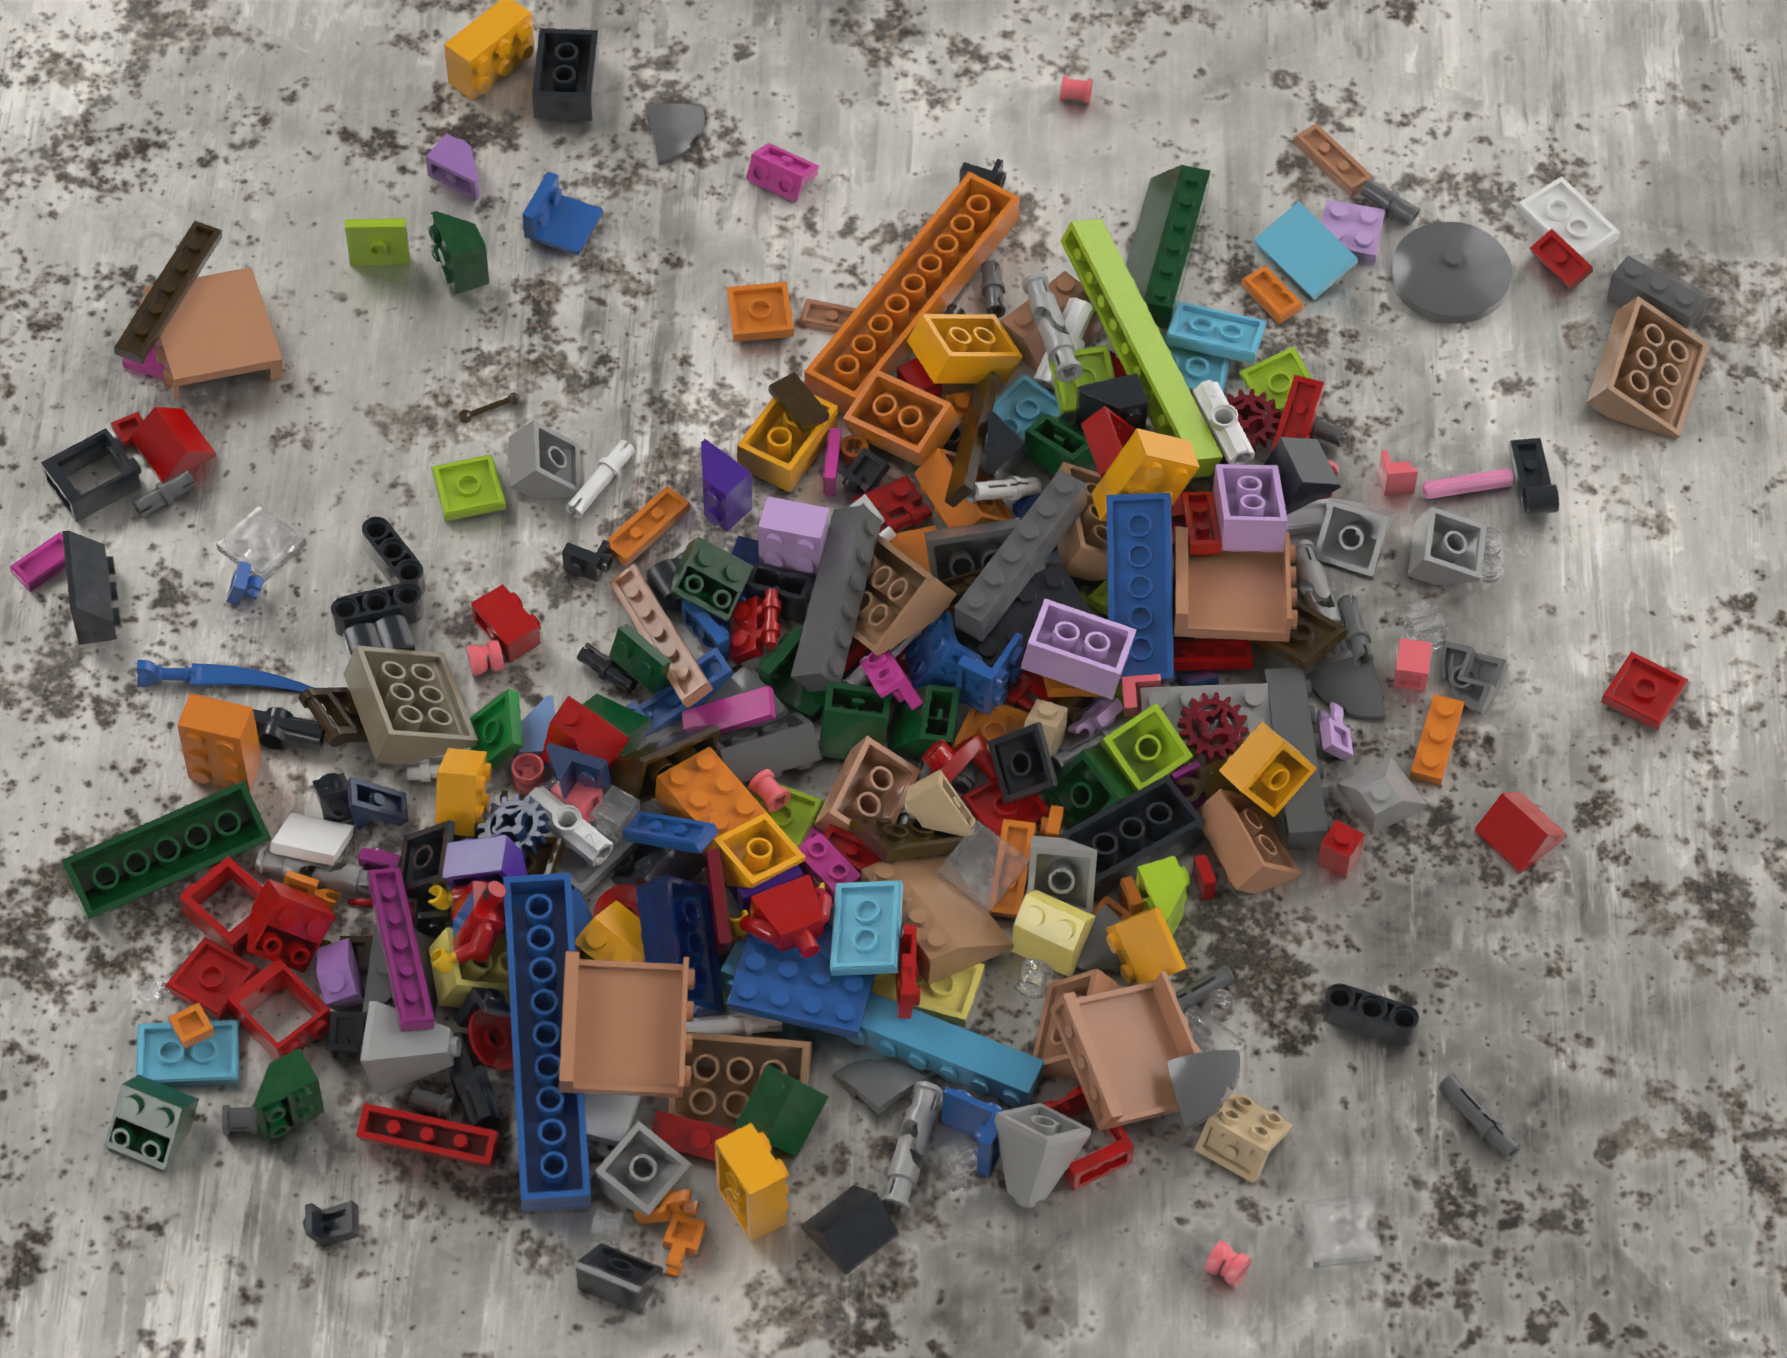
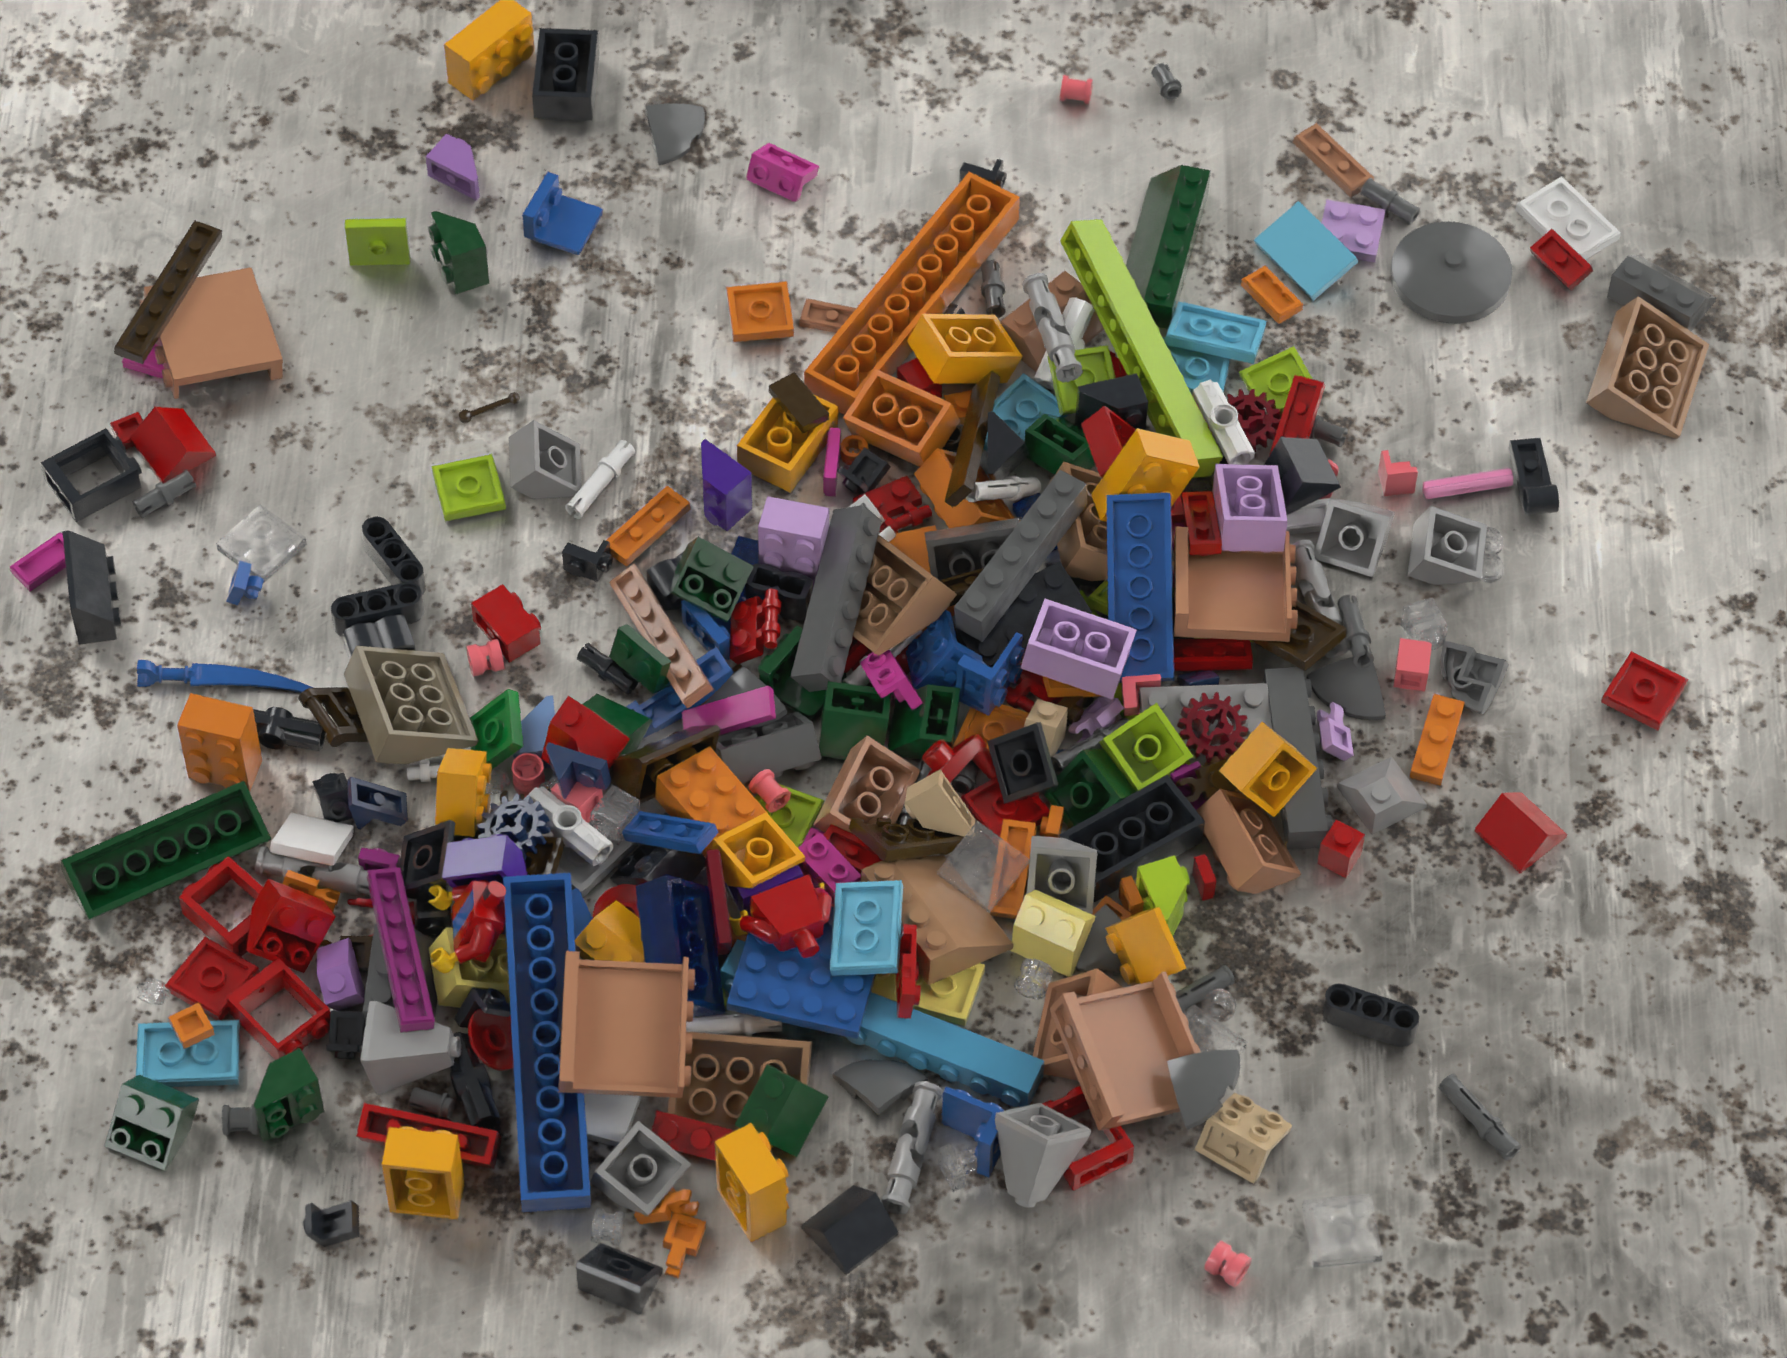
(423, 1172): none -> light orange brick
(1169, 86): none -> dark grey pin

